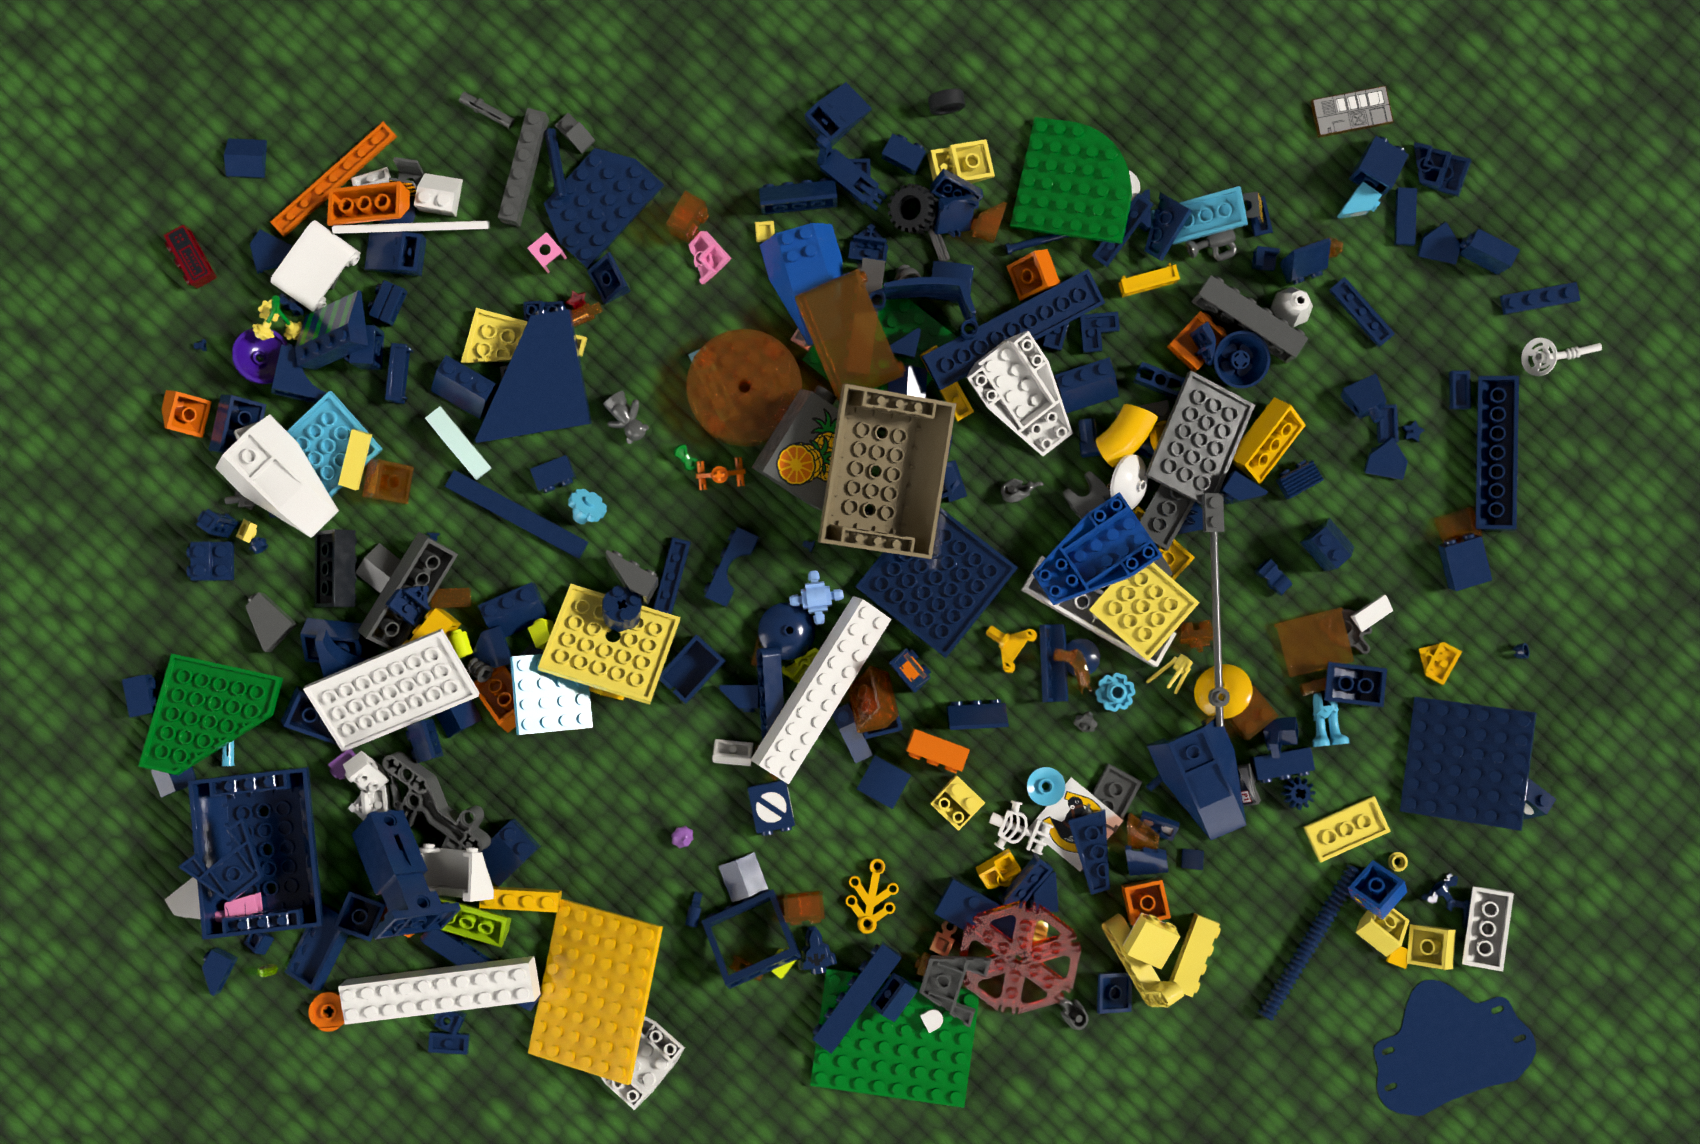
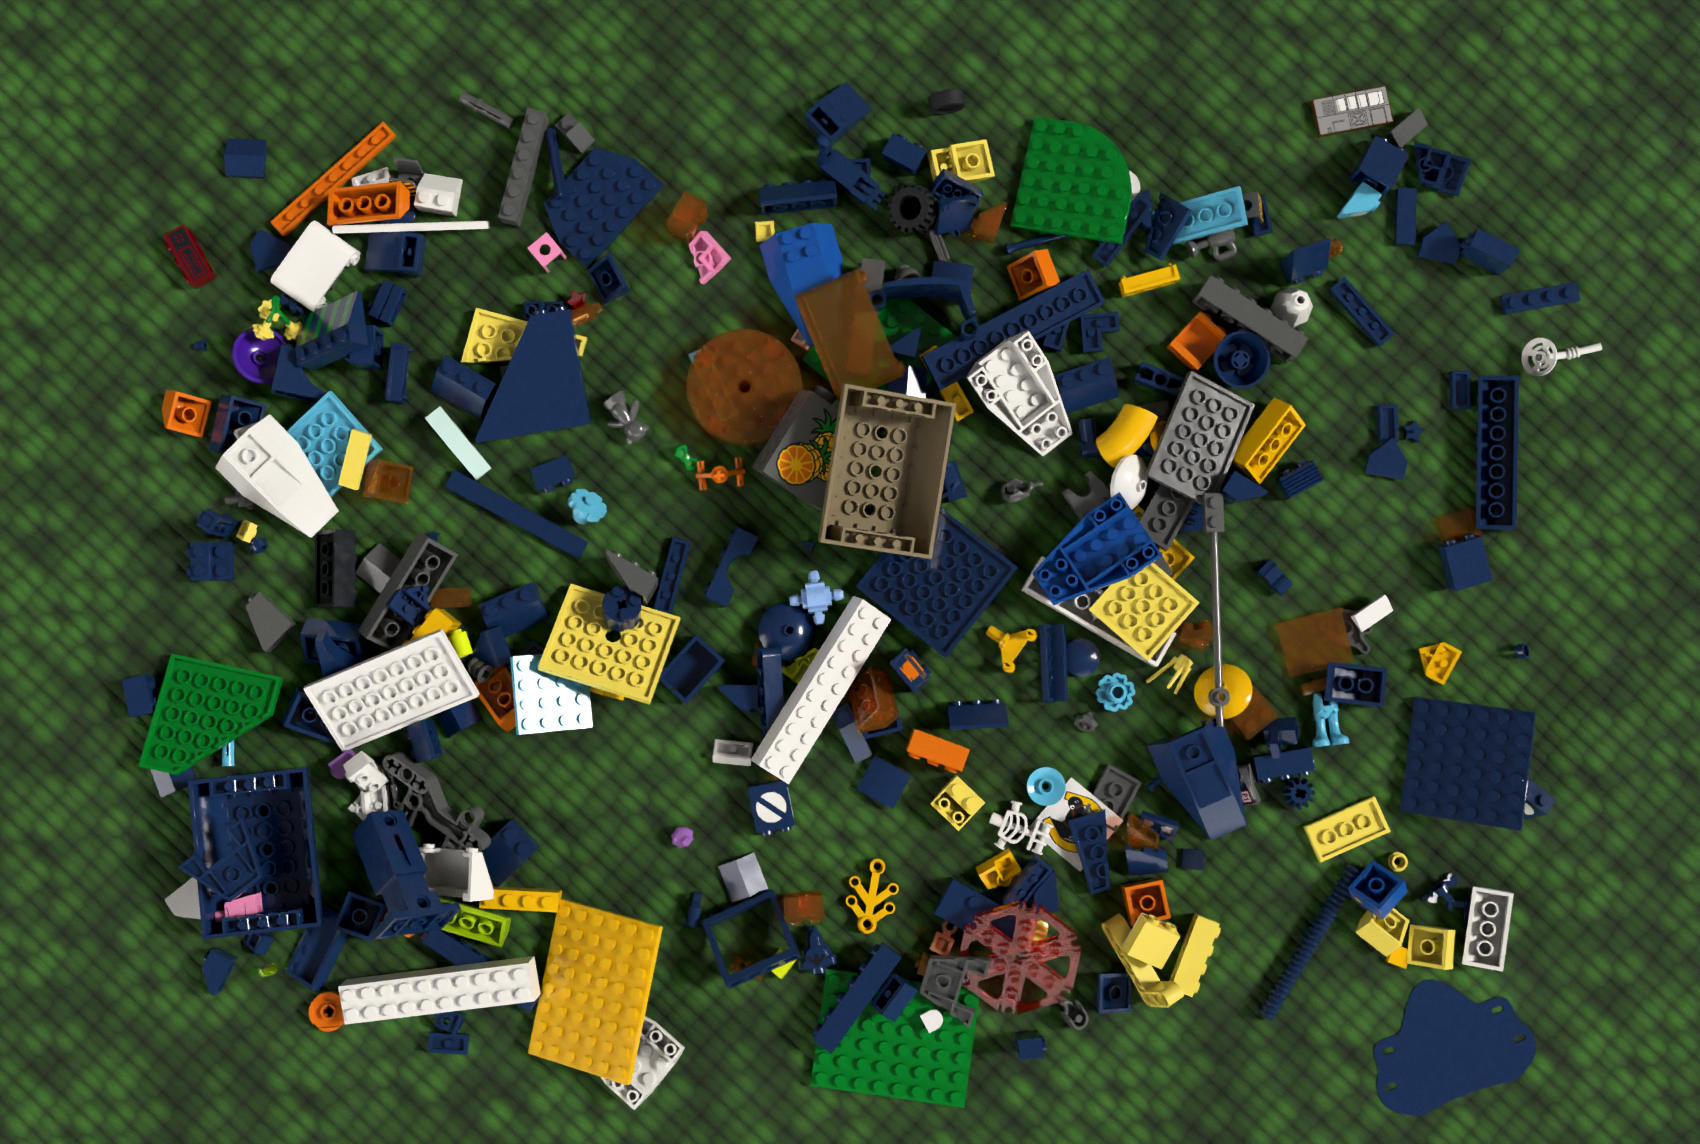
(540, 632): neon yellow brick -> none
(868, 245): dark blue slope -> none
(1030, 1044): none -> dark blue brick
(1079, 665): clear orange arm -> none
(1205, 342): dark blue slope -> none
(1264, 258): dark blue panel -> none
(1328, 546): dark blue slope -> none
(1365, 398): dark blue torso -> none
(1408, 128): none -> dark grey slope

